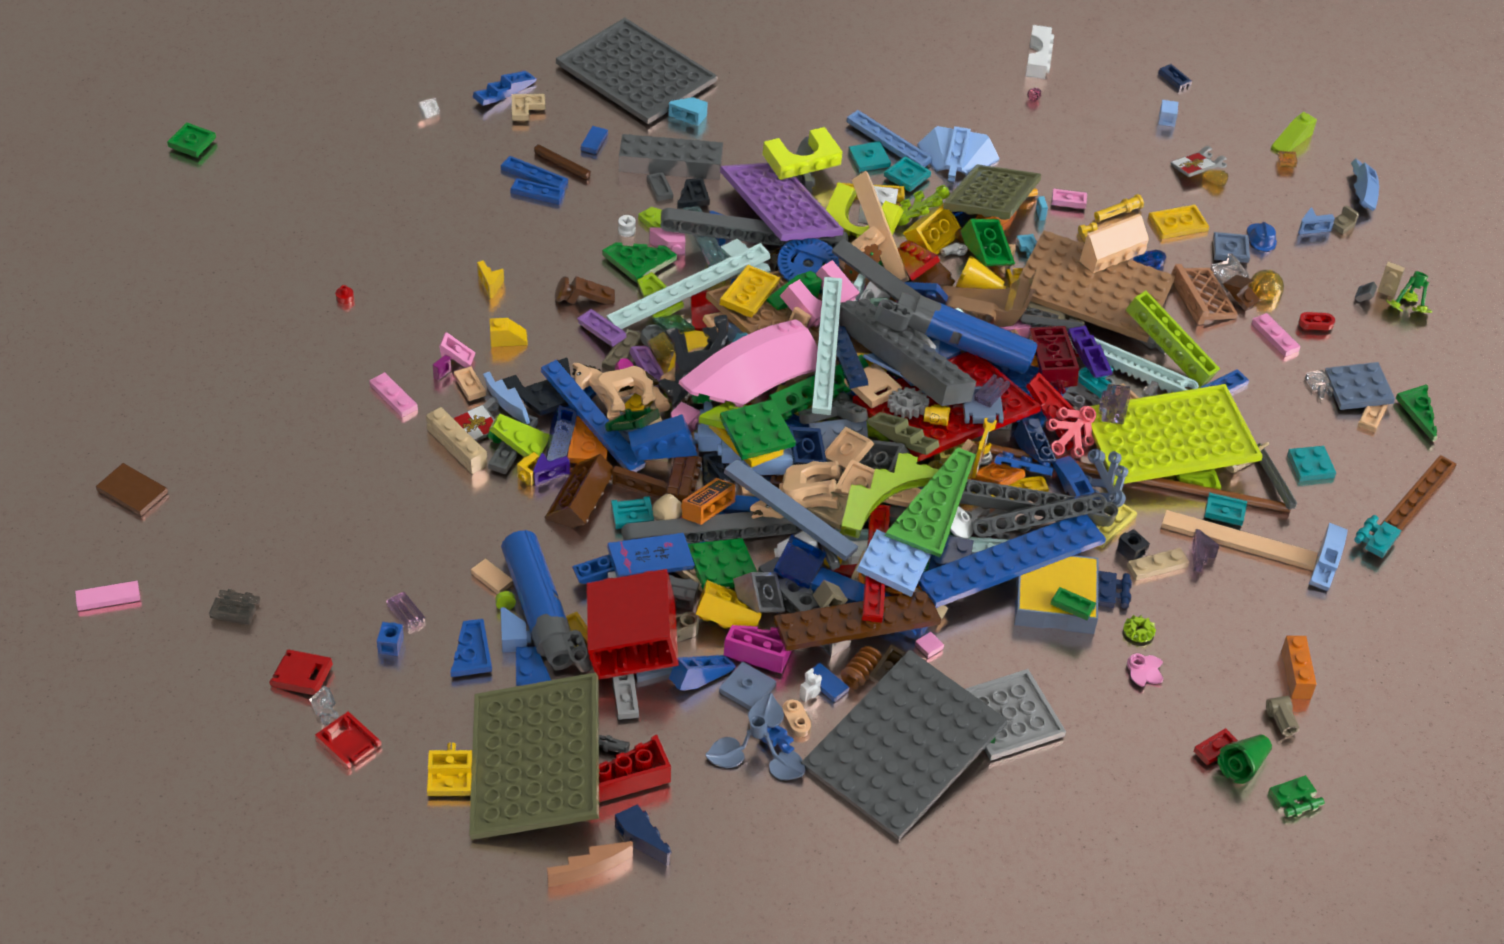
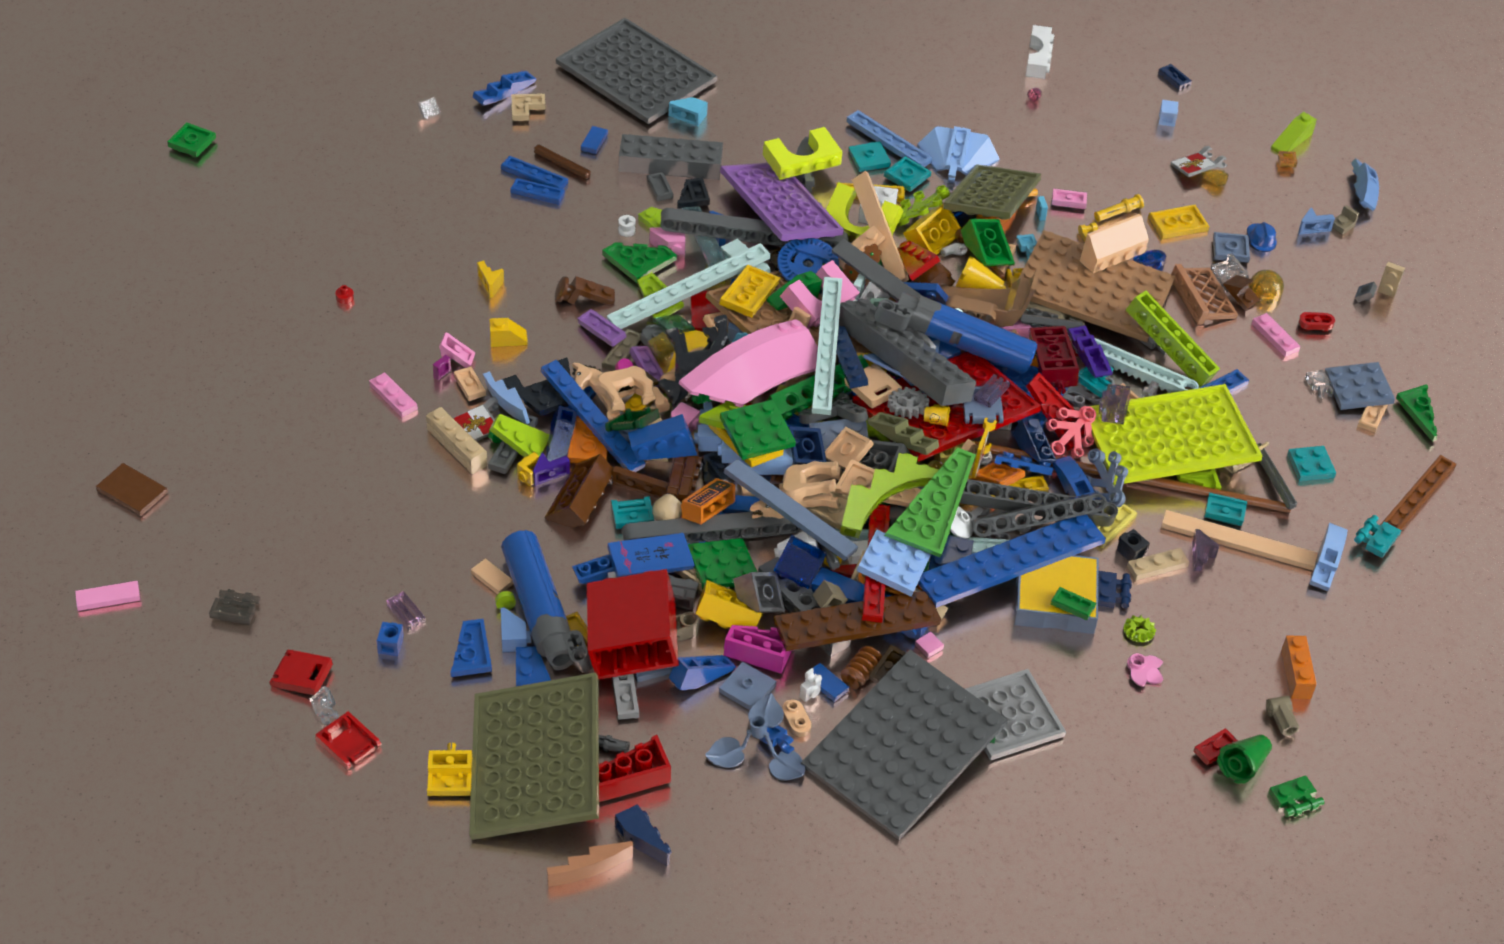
(1417, 281): plant -> none

